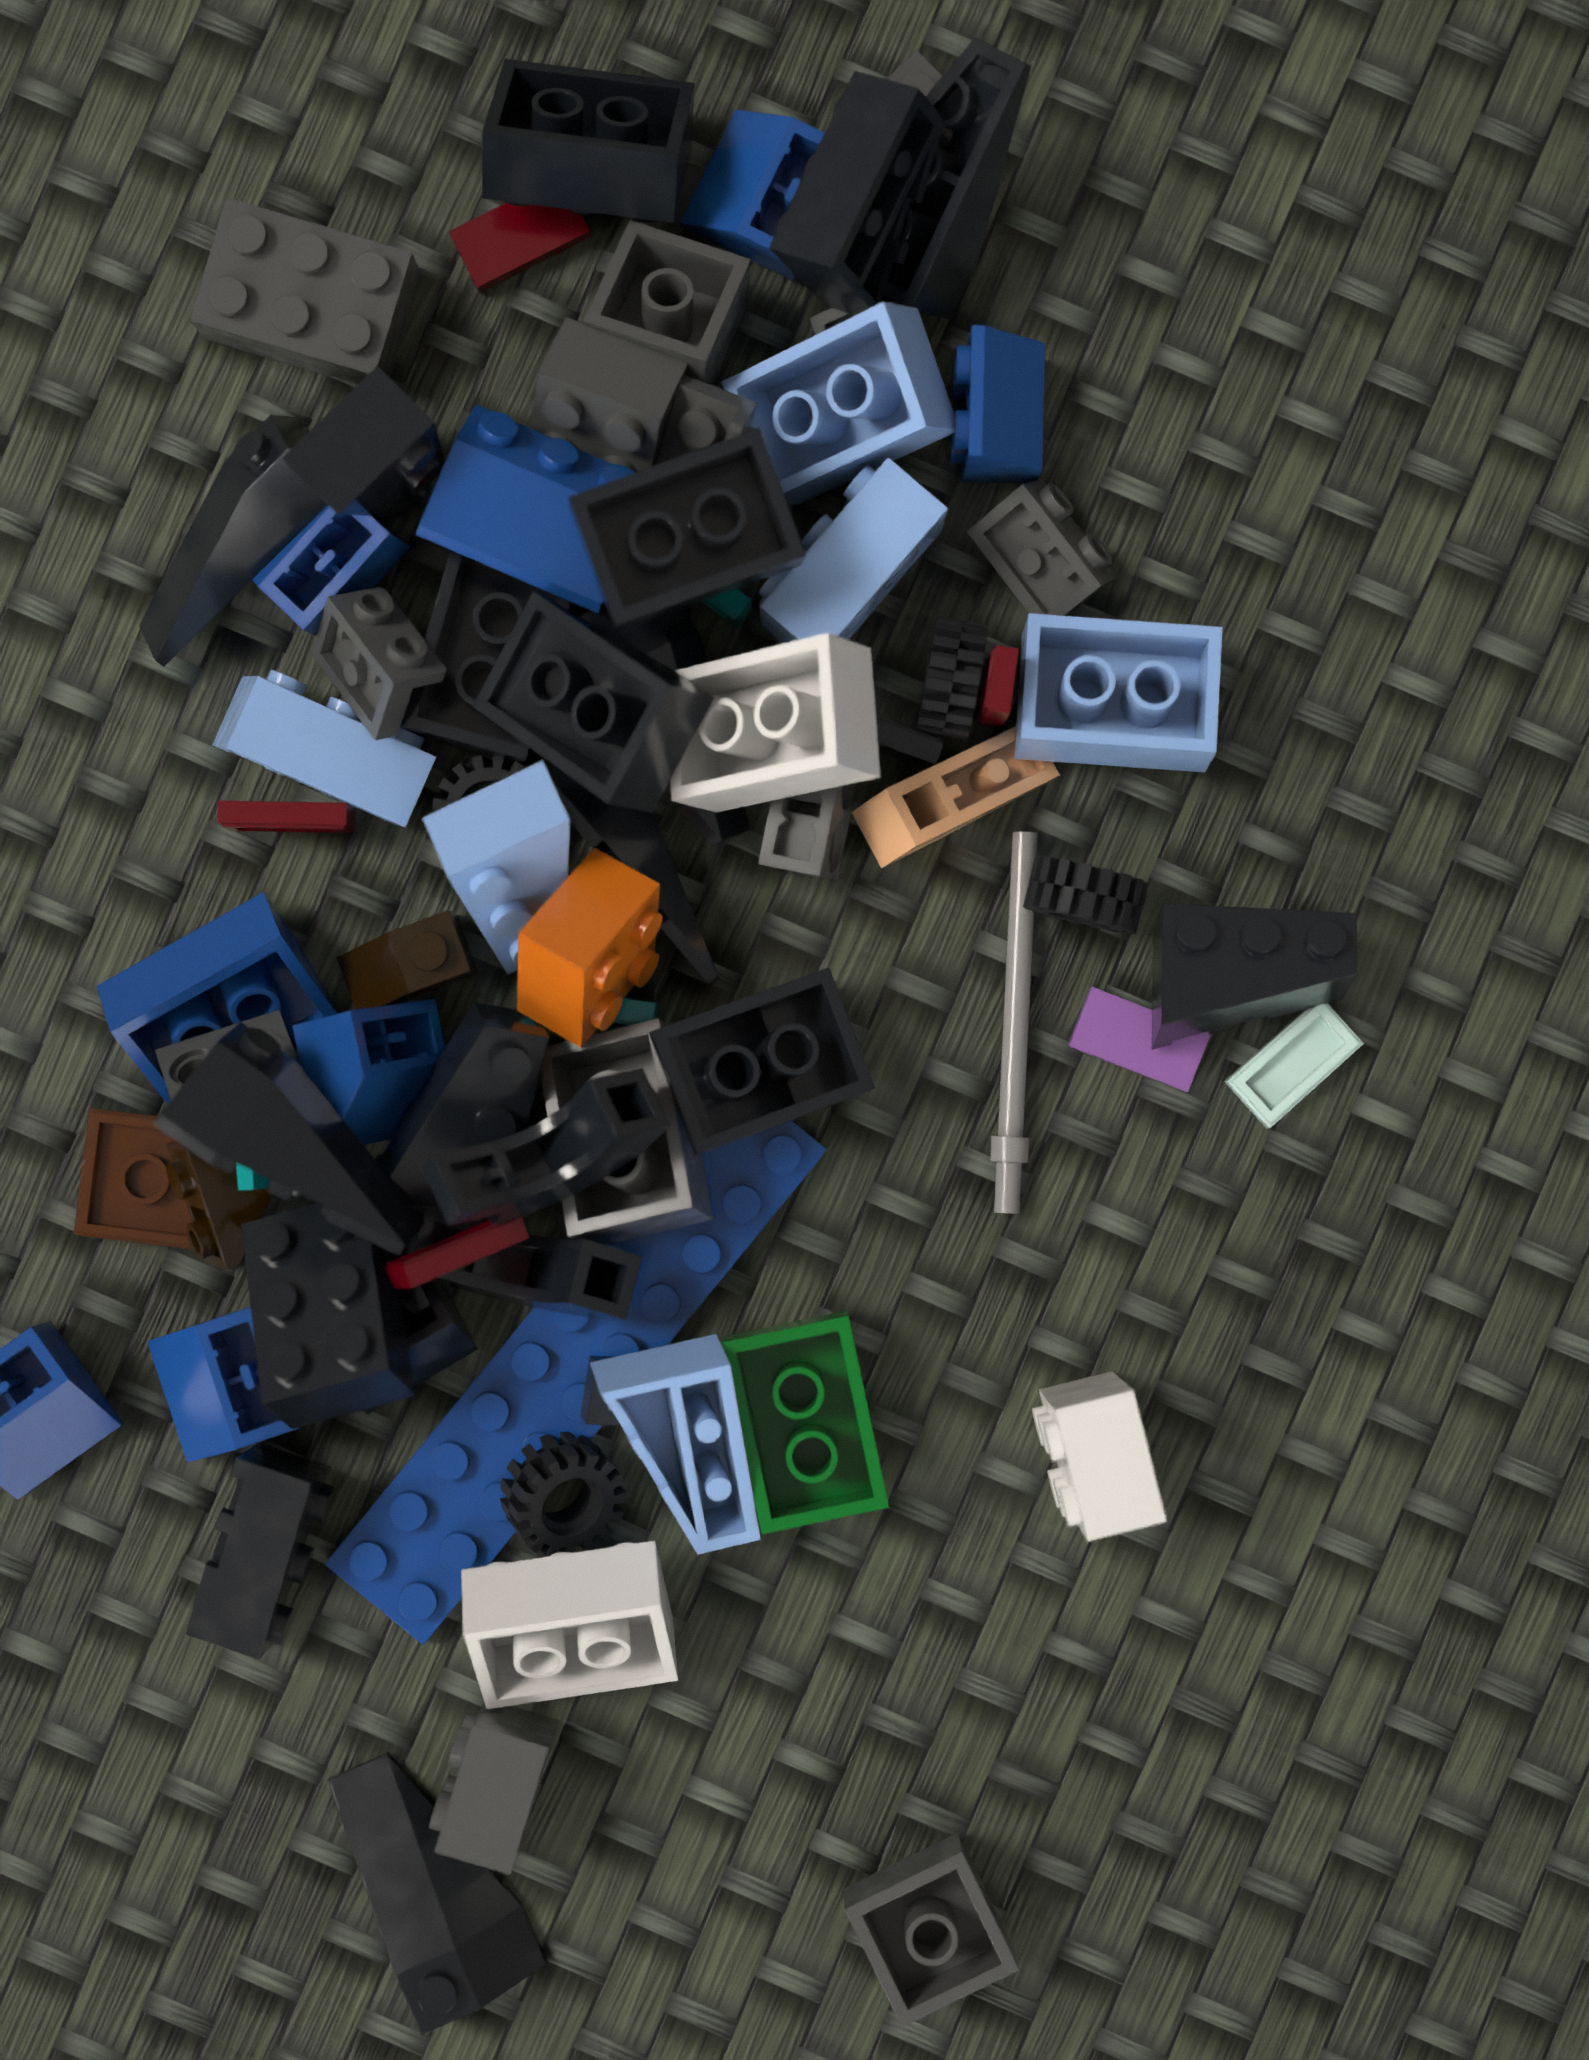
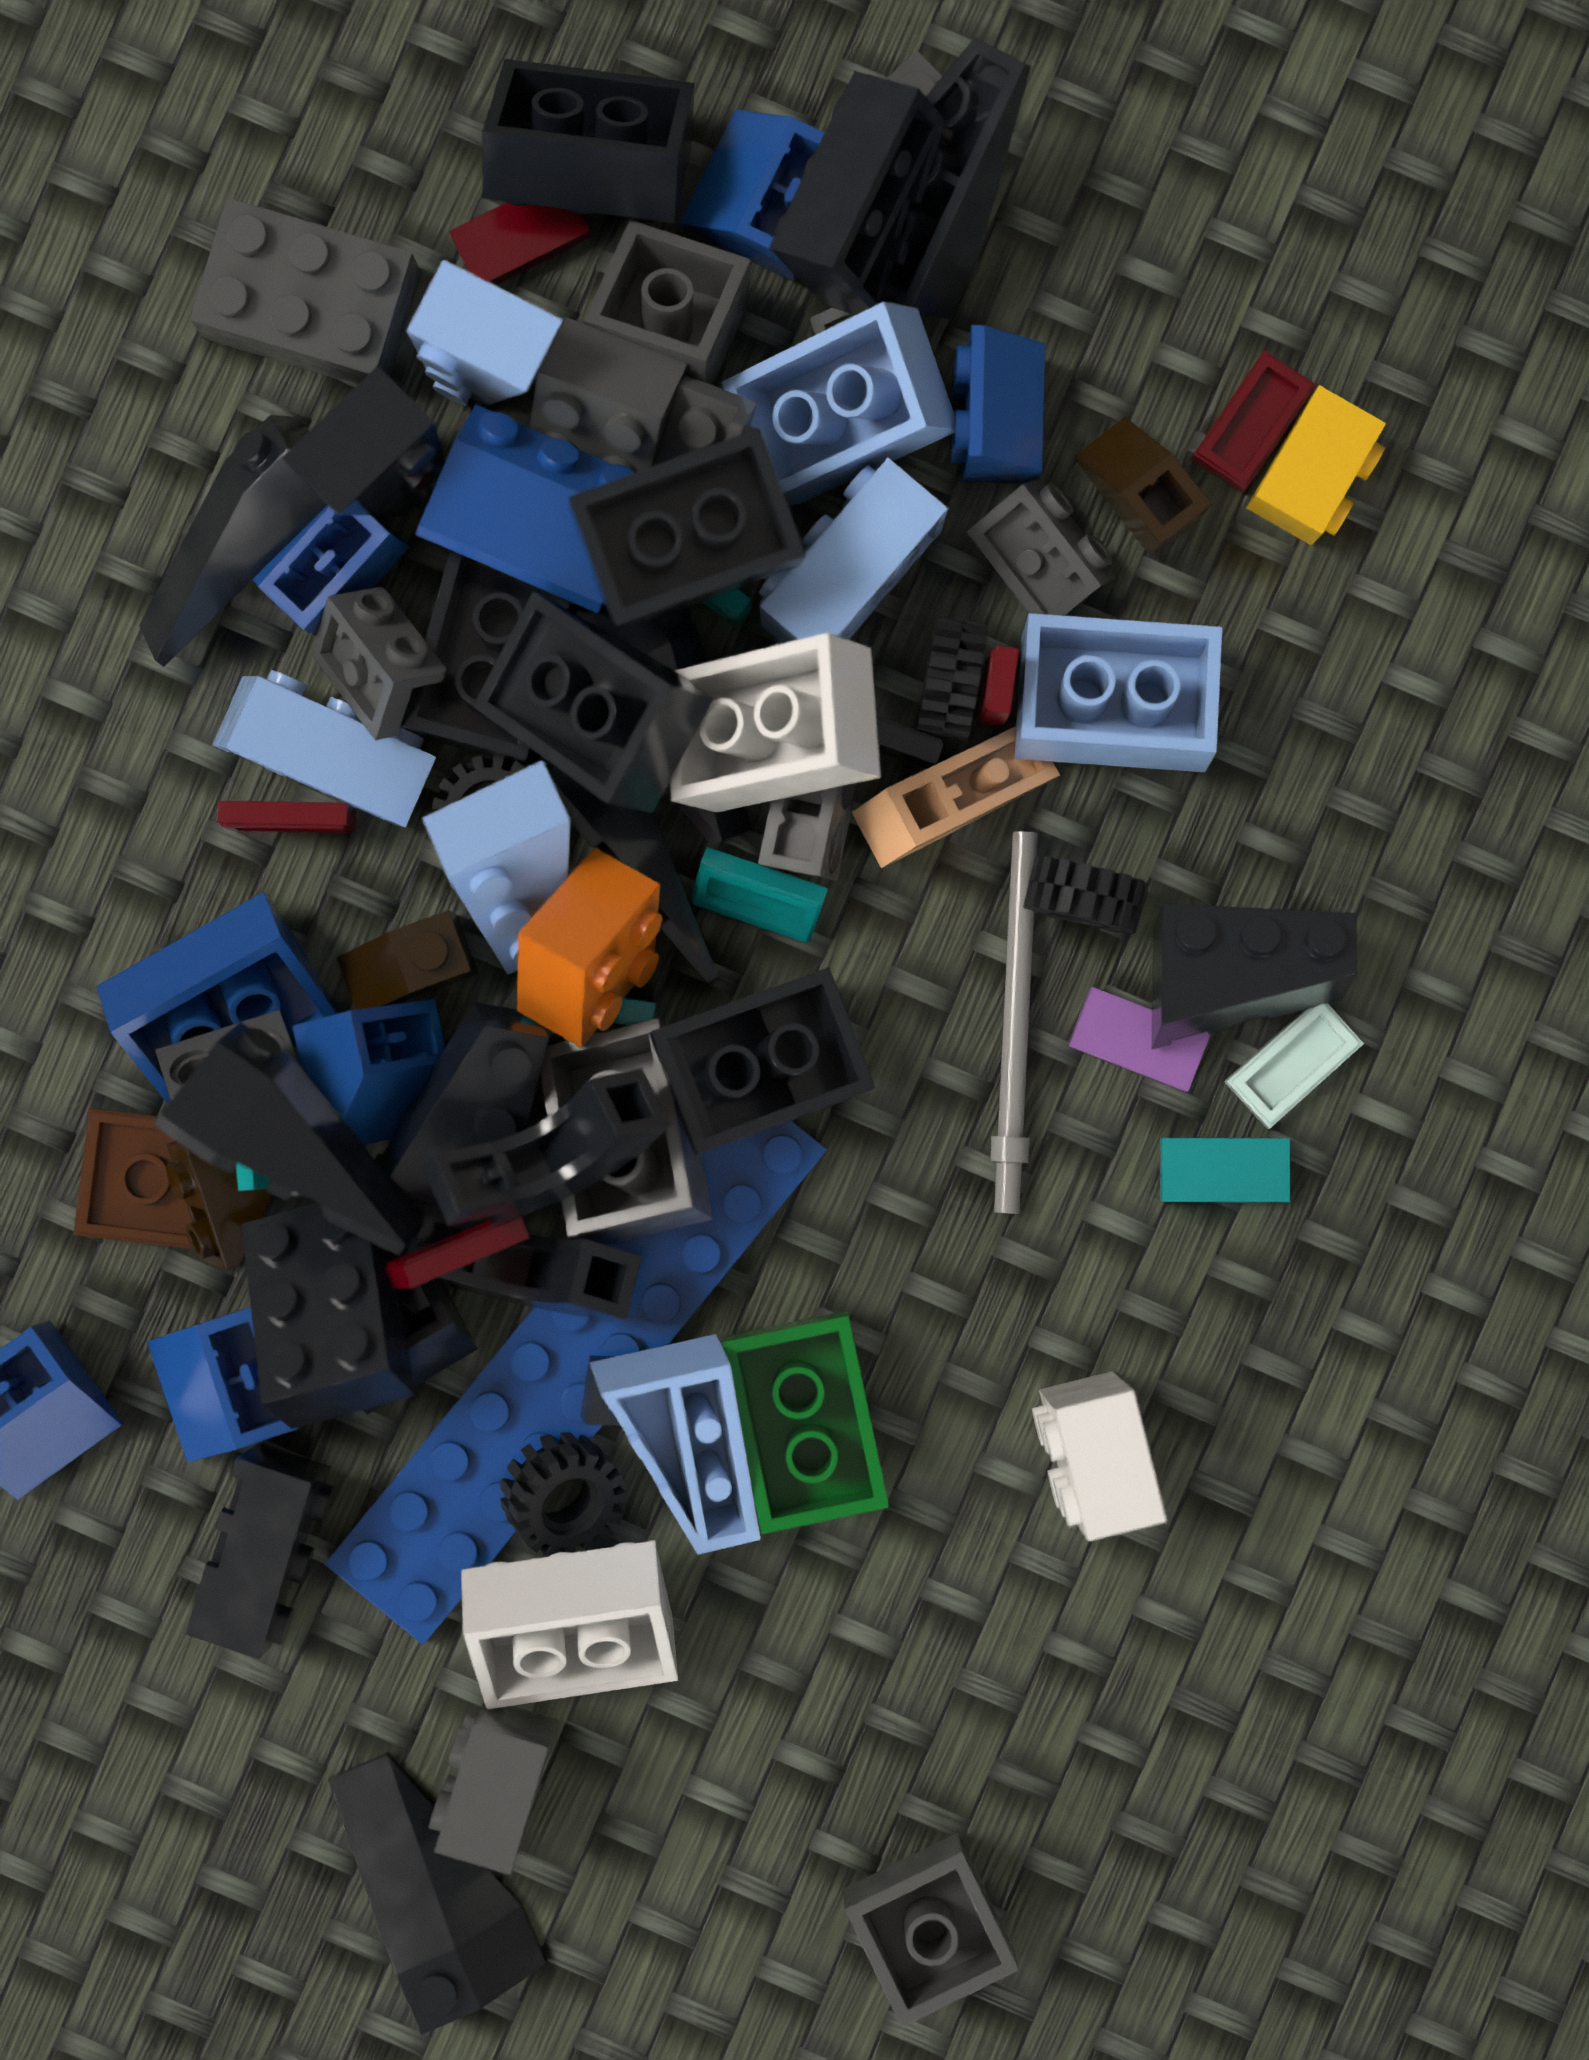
(478, 338): none -> light blue wedge
(758, 895): none -> teal tile
(1143, 485): none -> dark brown slope
(1225, 1169): none -> teal tile
(1253, 421): none -> dark red tile
(1317, 466): none -> yellow brick

